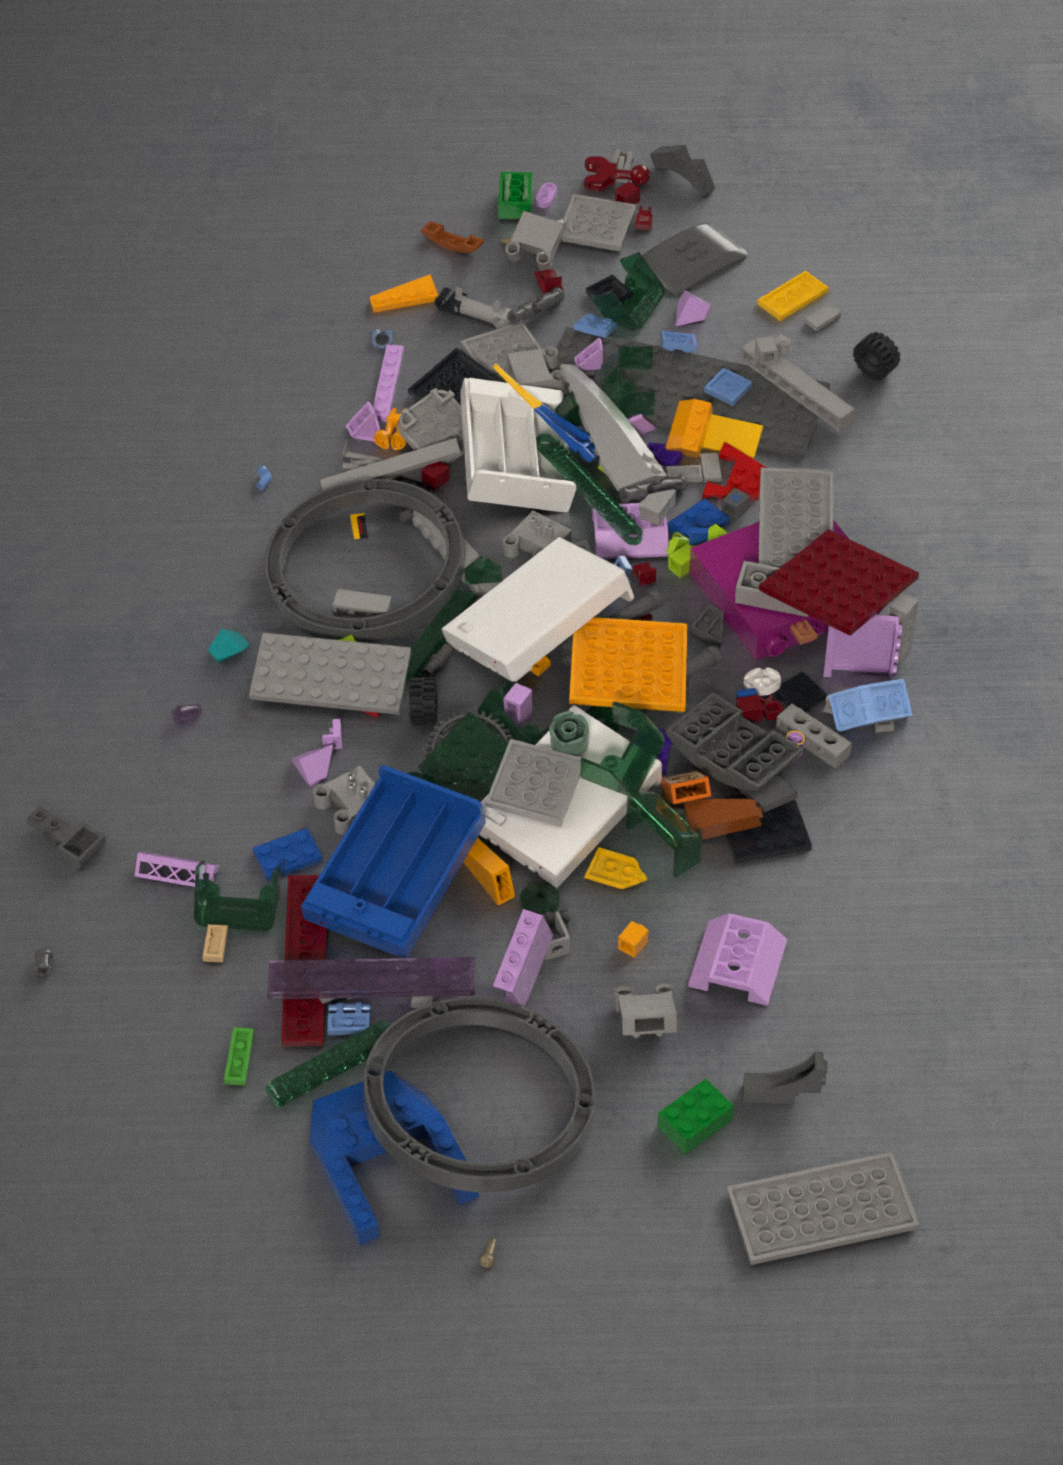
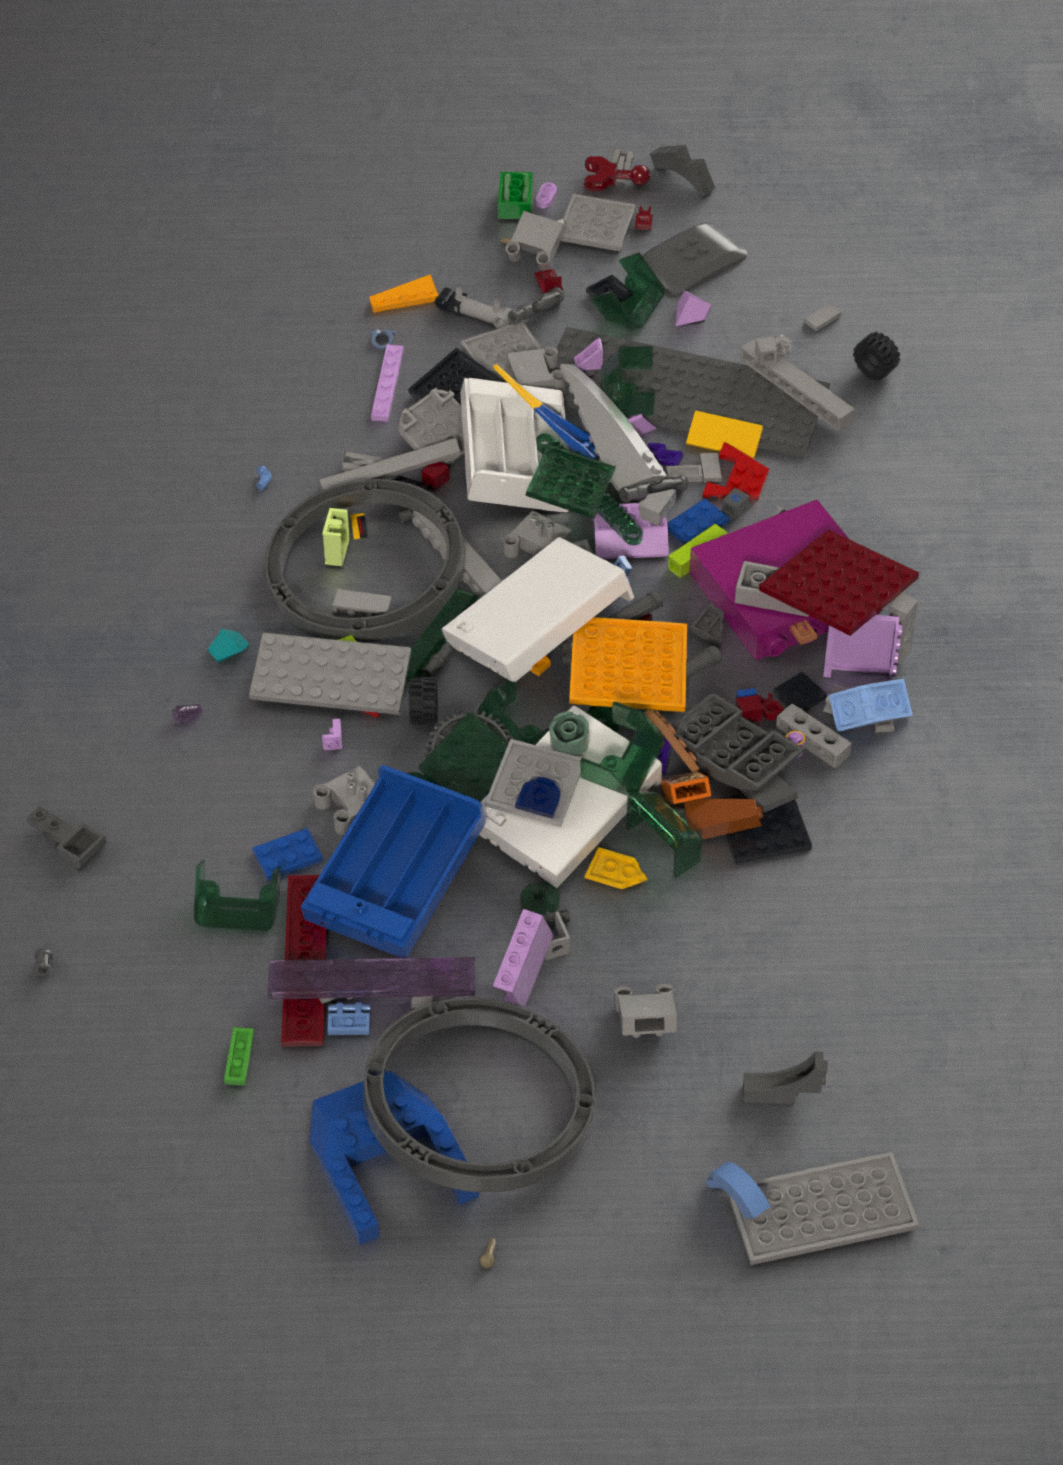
(171, 862): lavender fence -> none
(215, 943): tan plate -> none
(314, 764): lavender slope -> none
(325, 1065): clear green beam -> none
(336, 536): none -> yellowish green window
(364, 423): lavender slope -> none
(384, 437): light orange piece -> none
(450, 241): dark orange slope -> none
(483, 571): clear green slope -> none
(490, 872): light orange slope -> none
(518, 704): lavender brick -> none
(539, 797): none -> clear blue tile
(569, 410): clear green slope -> none
(570, 481): none -> clear green plate
(595, 326): medium blue plate -> none
(627, 193): dark red brick -> none
(633, 939): light orange brick -> none
(644, 573): dark red bracket -> none
(676, 542): lime bracket -> none
(677, 744): none -> medium nougat plate
(678, 341): medium blue plate -> none
(690, 427): light orange slope -> none
(695, 1116): green brick -> none
(698, 535): blue tile -> none
(728, 386): medium blue plate -> none
(740, 1187): none -> medium blue arch
(755, 956): lavender slope -> none
(763, 680): white tile -> none
(792, 511): light grey plate -> none
(793, 295): yellow tile -> none

